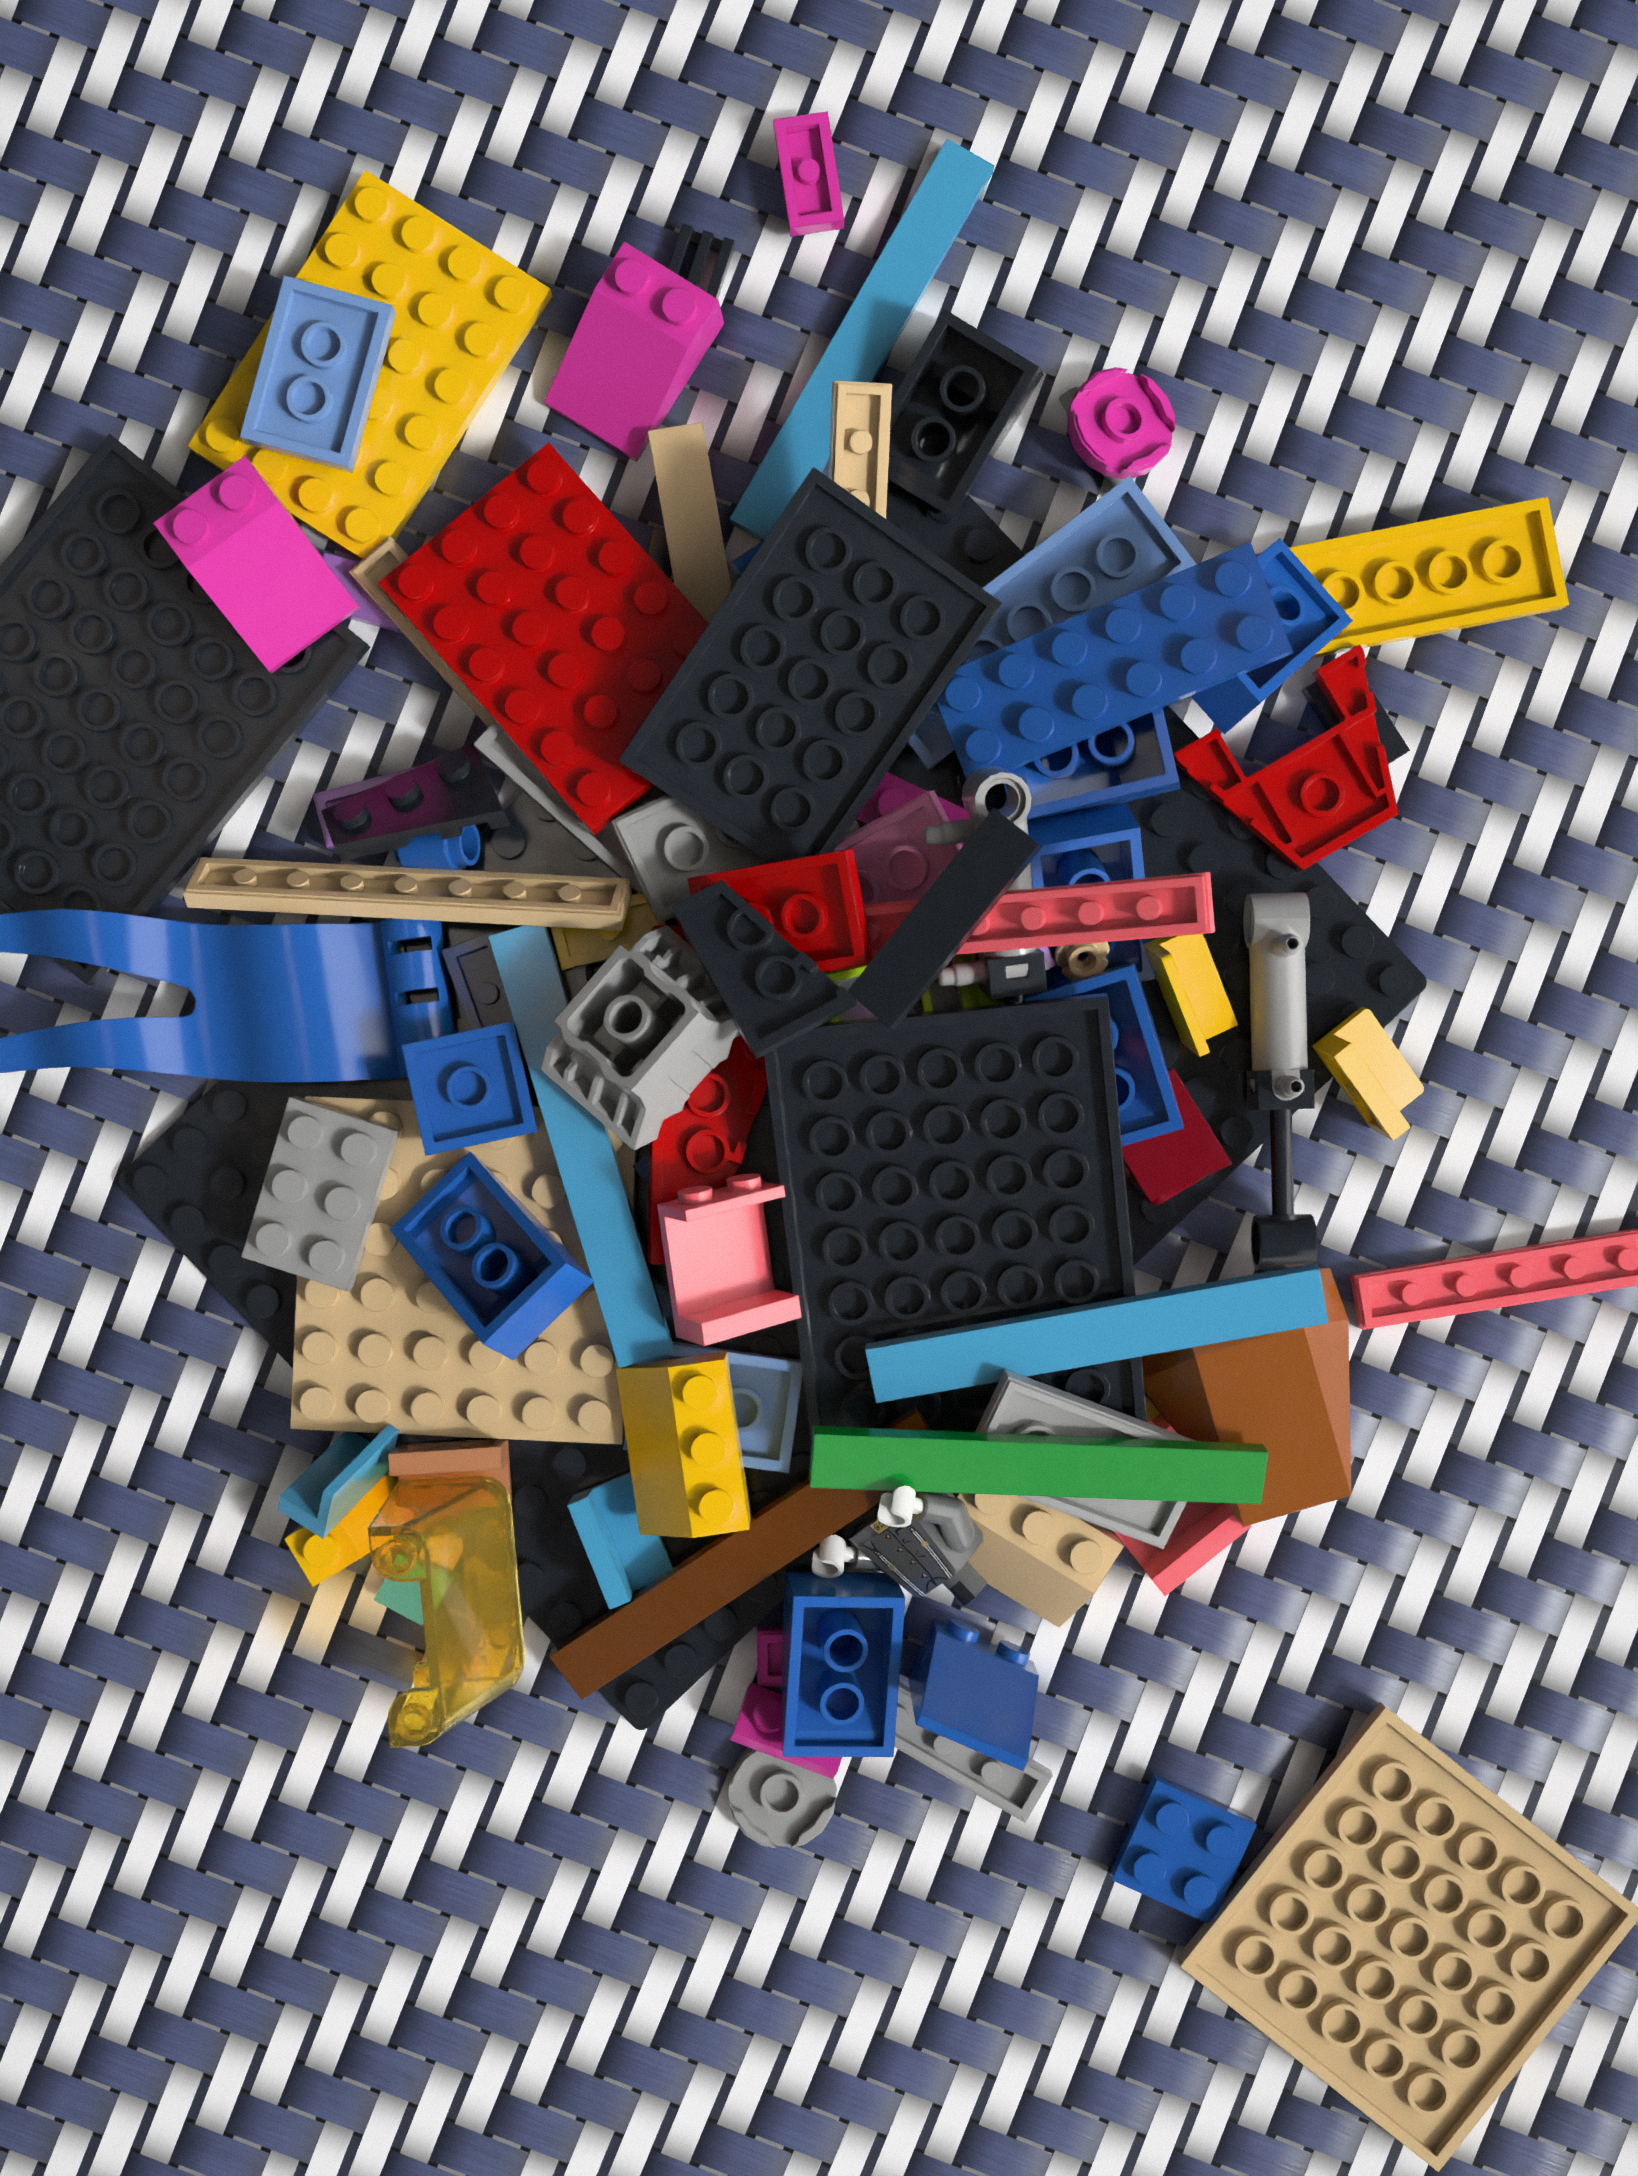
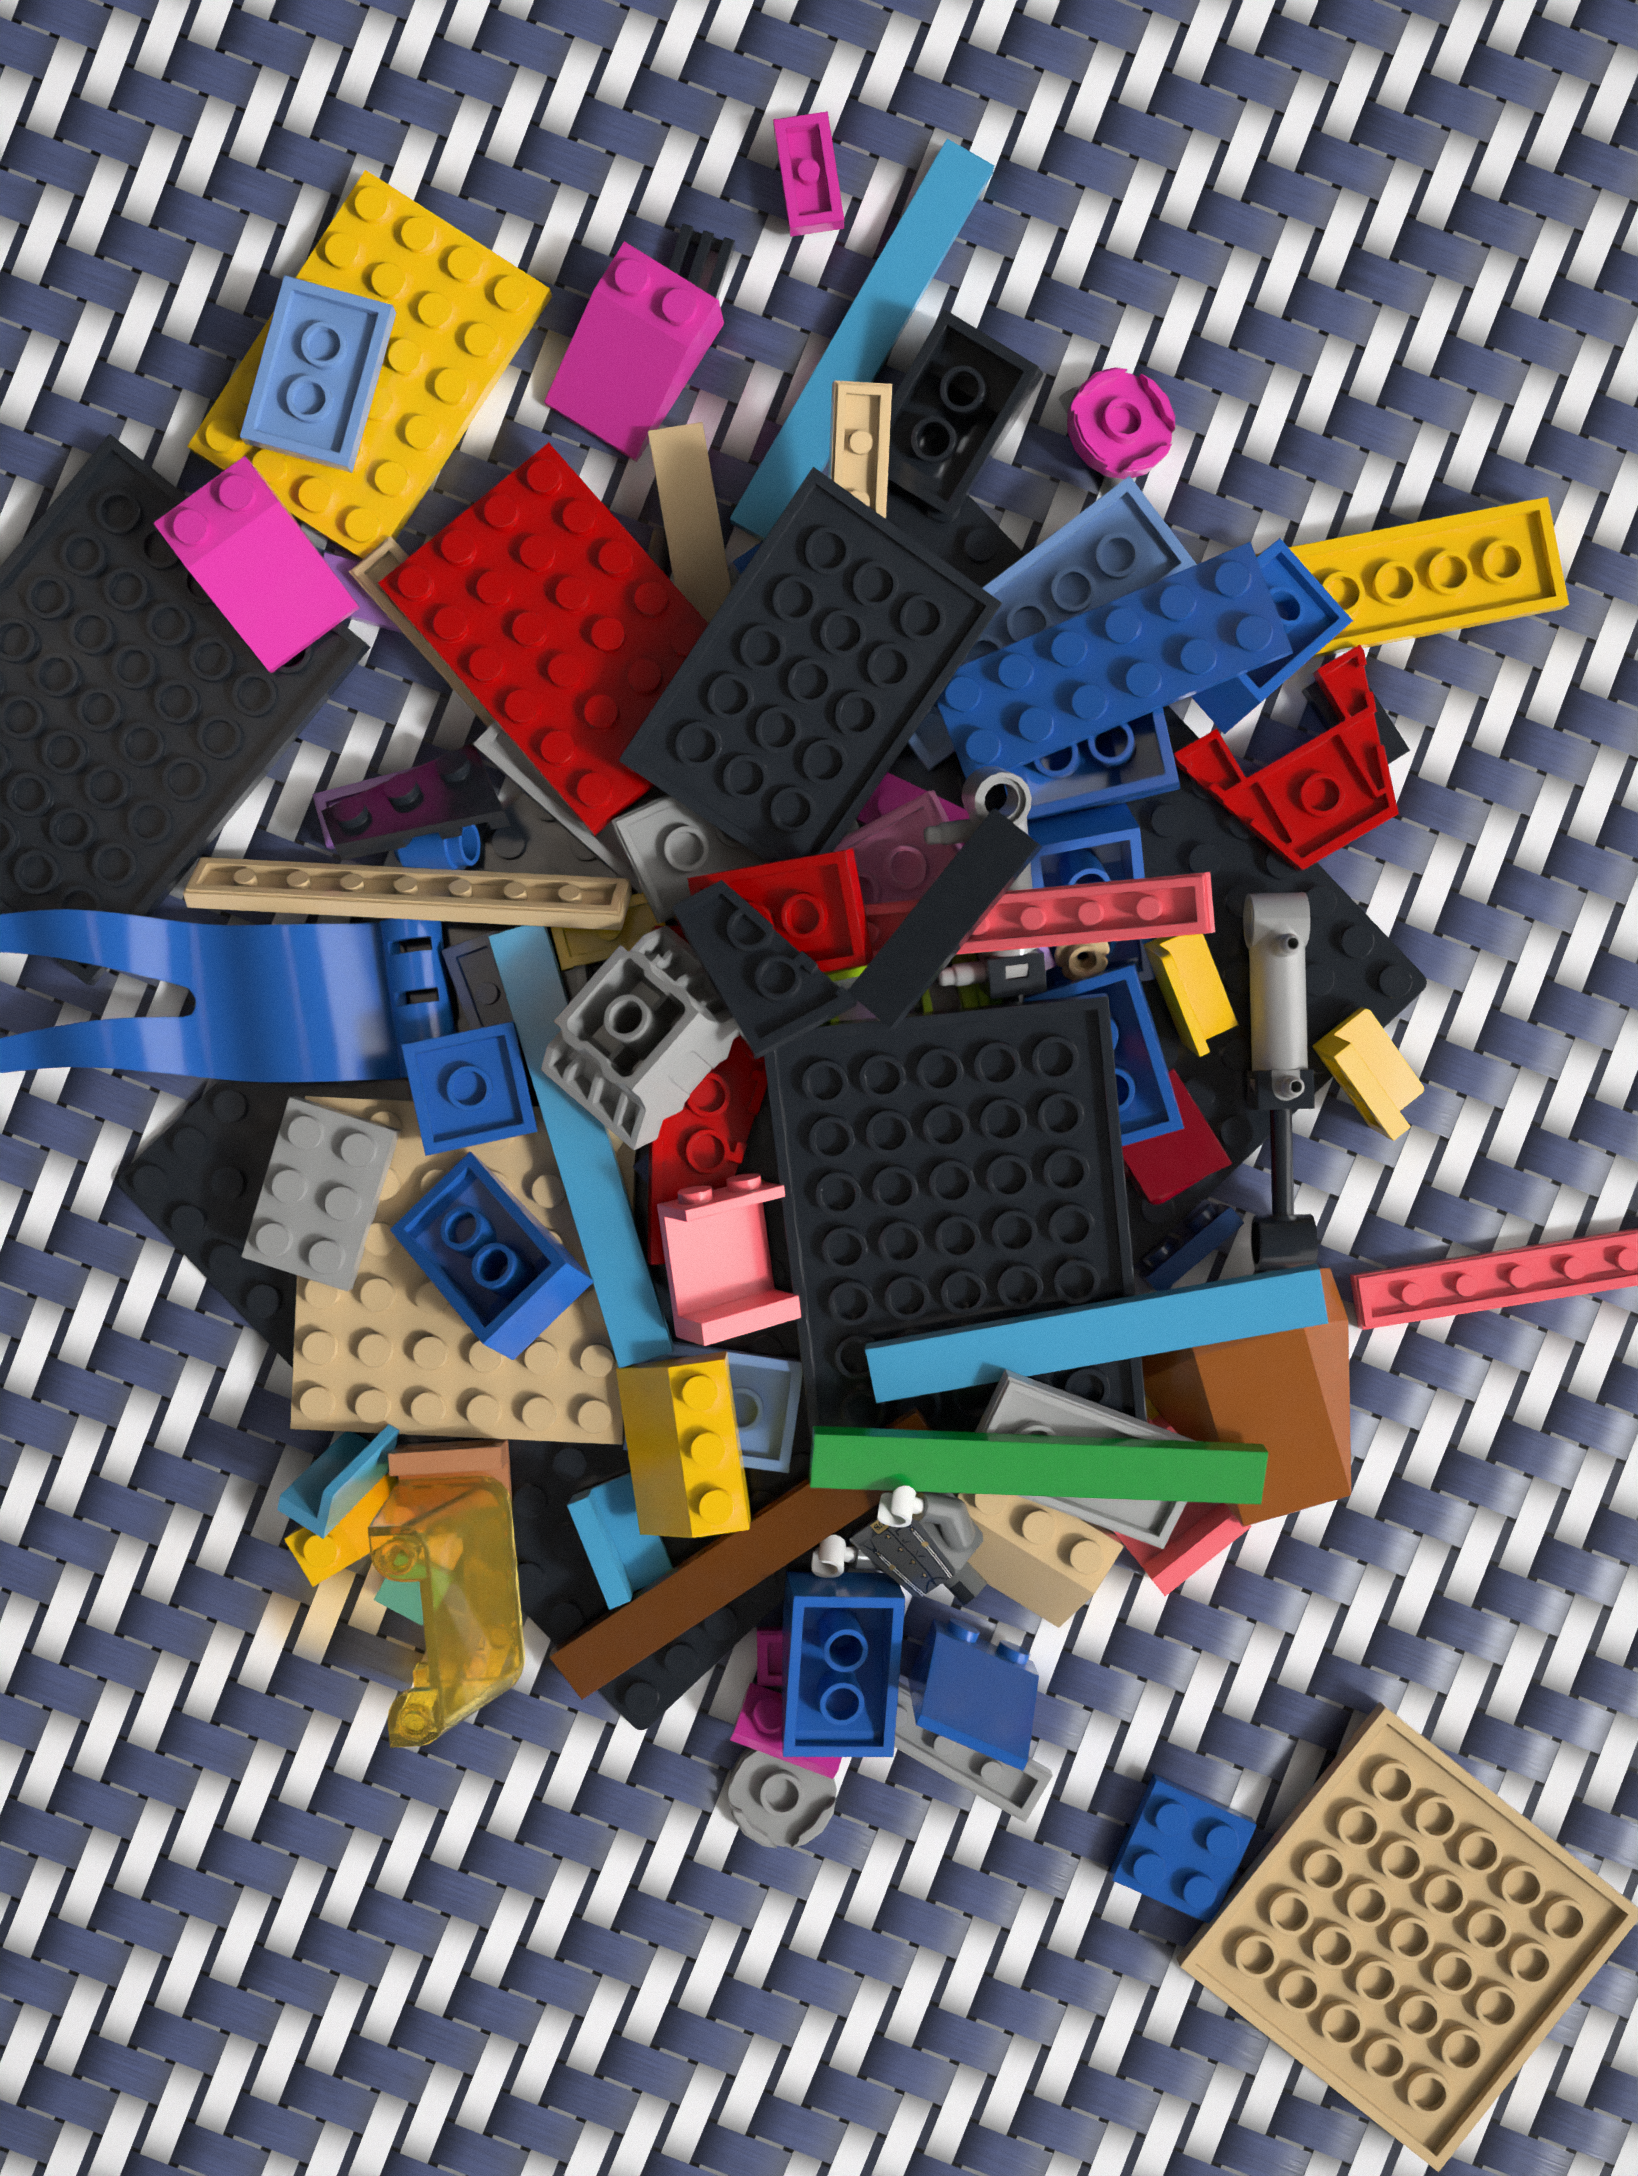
(1205, 1232): none -> dark blue plate

